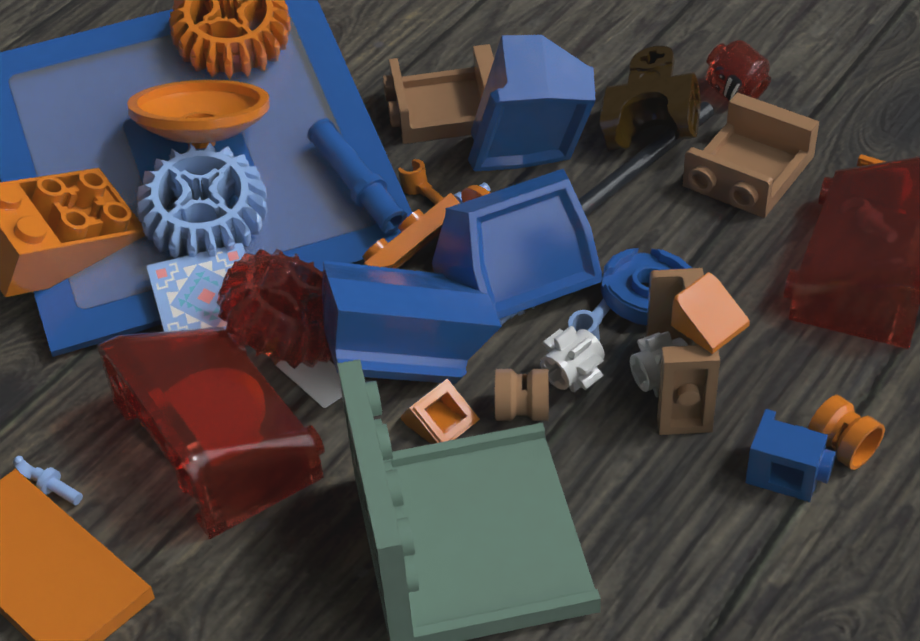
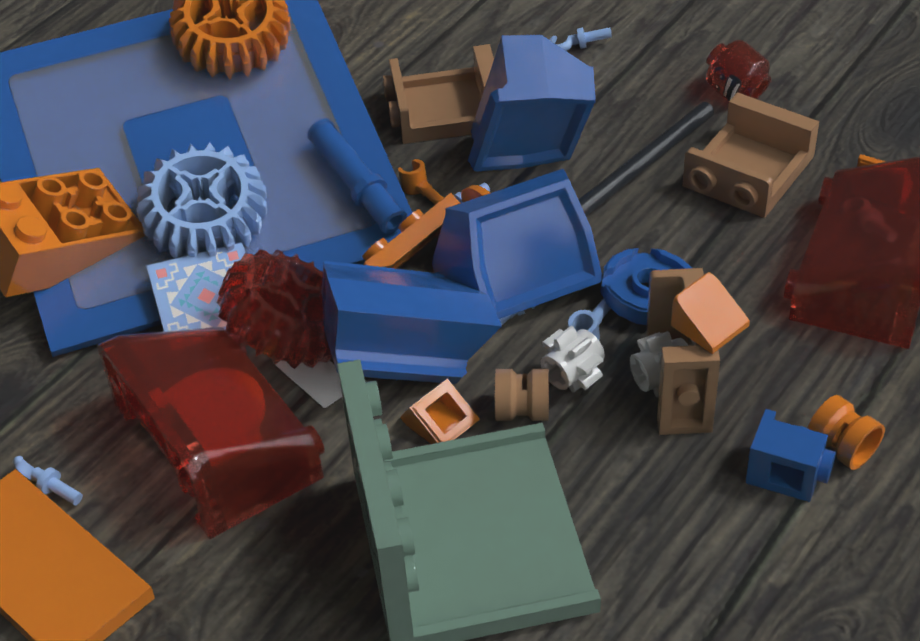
(199, 110): orange dish -> none
(583, 37): none -> light blue hand
(651, 100): dark brown piece -> none

